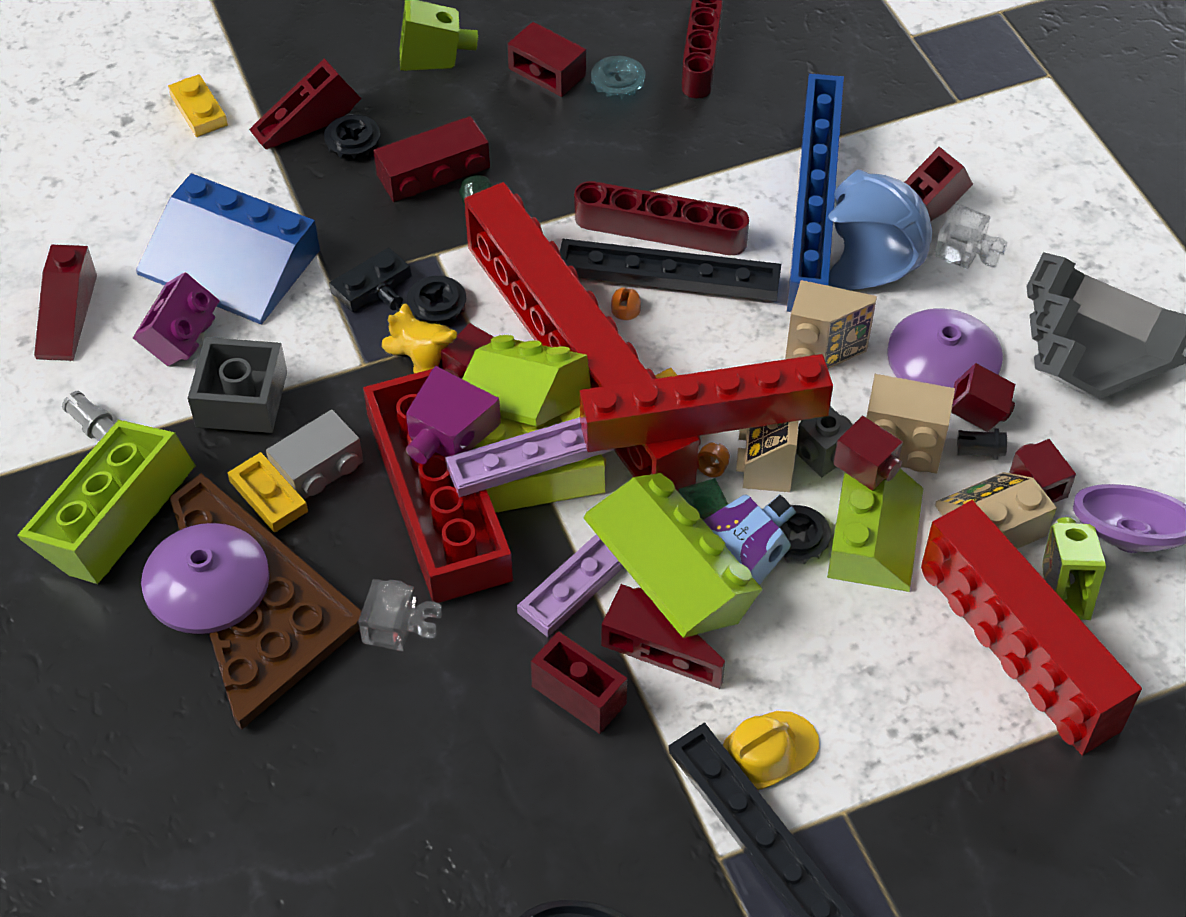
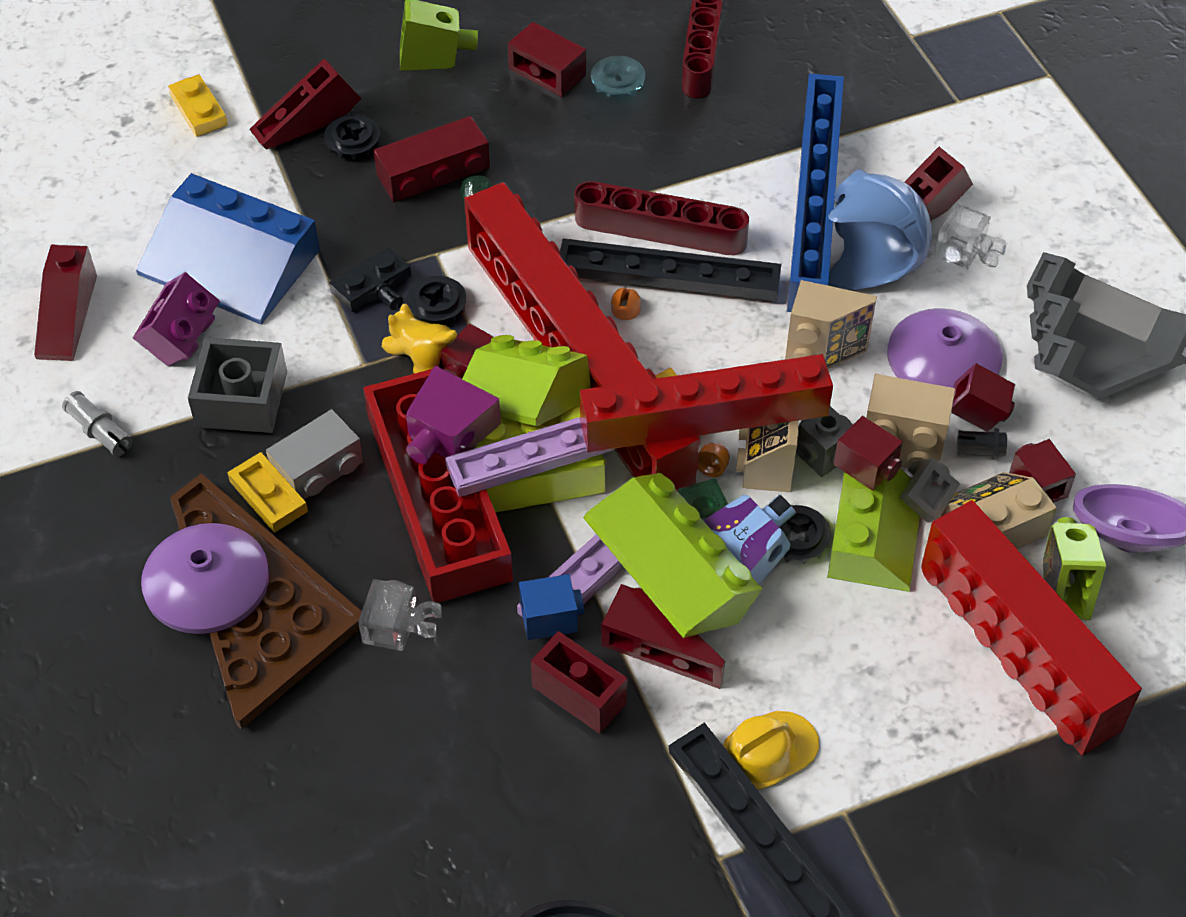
(108, 500): lime slope -> none
(550, 606): none -> blue brick
(929, 488): none -> flat silver bracket

